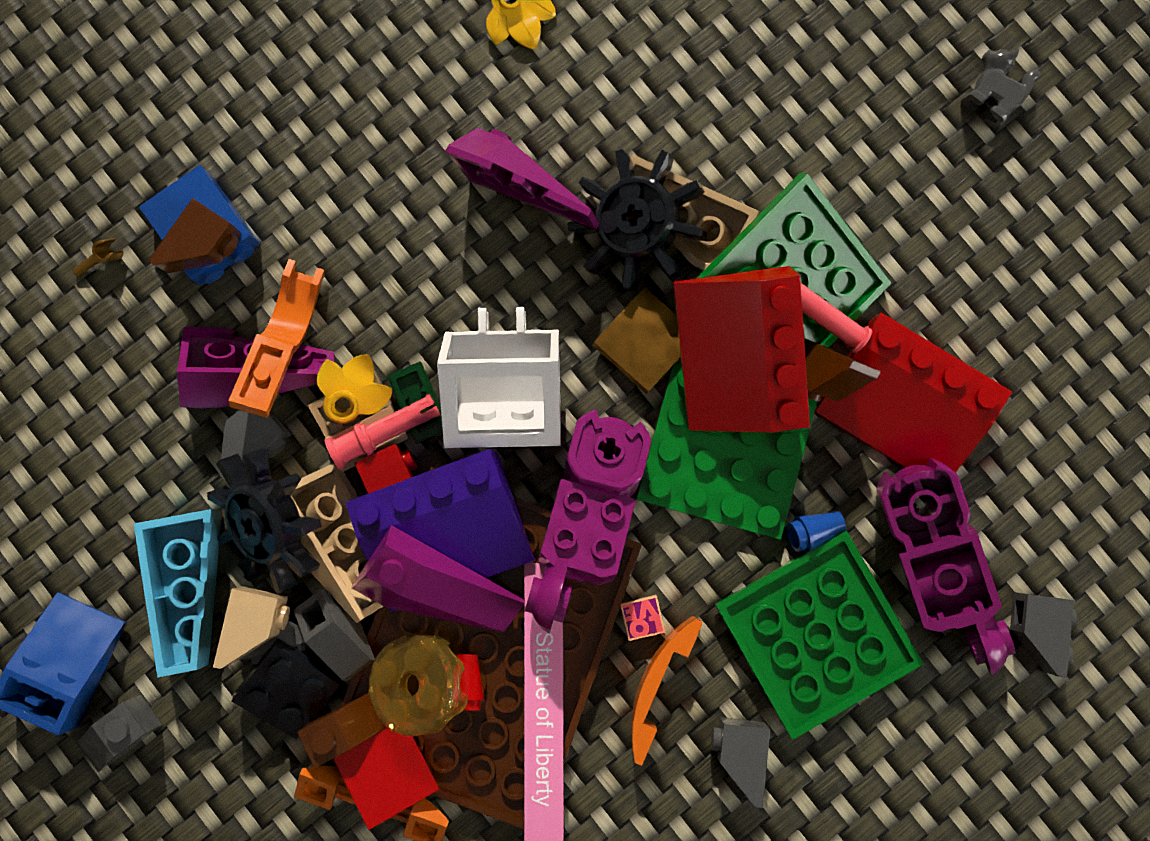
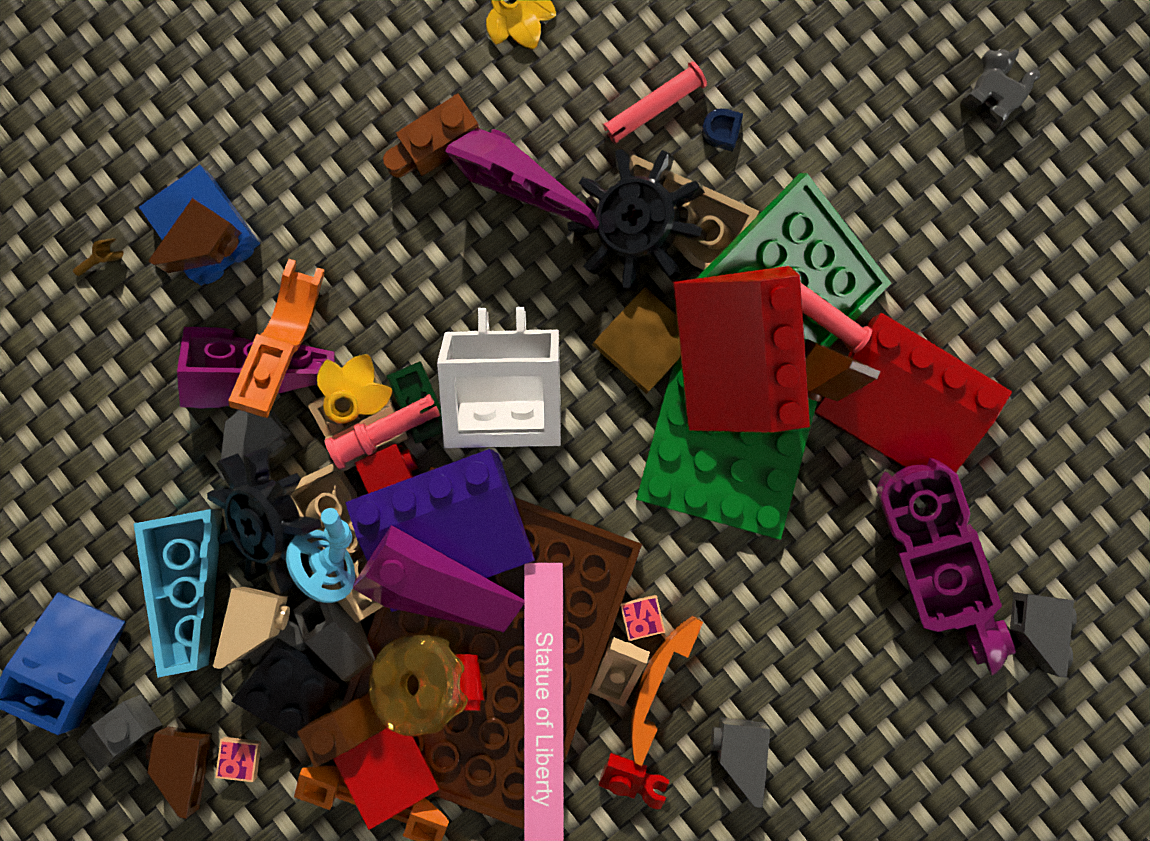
(179, 766): none -> reddish brown slope
(238, 759): none -> tile
(324, 562): none -> medium azure dish
(427, 138): none -> dark orange brick
(589, 512): magenta brick -> none
(619, 671): none -> tan slope
(628, 778): none -> red plate
(655, 102): none -> coral pin
(722, 128): none -> dark blue tile
(814, 530): blue cone -> none
(818, 634): green plate -> none

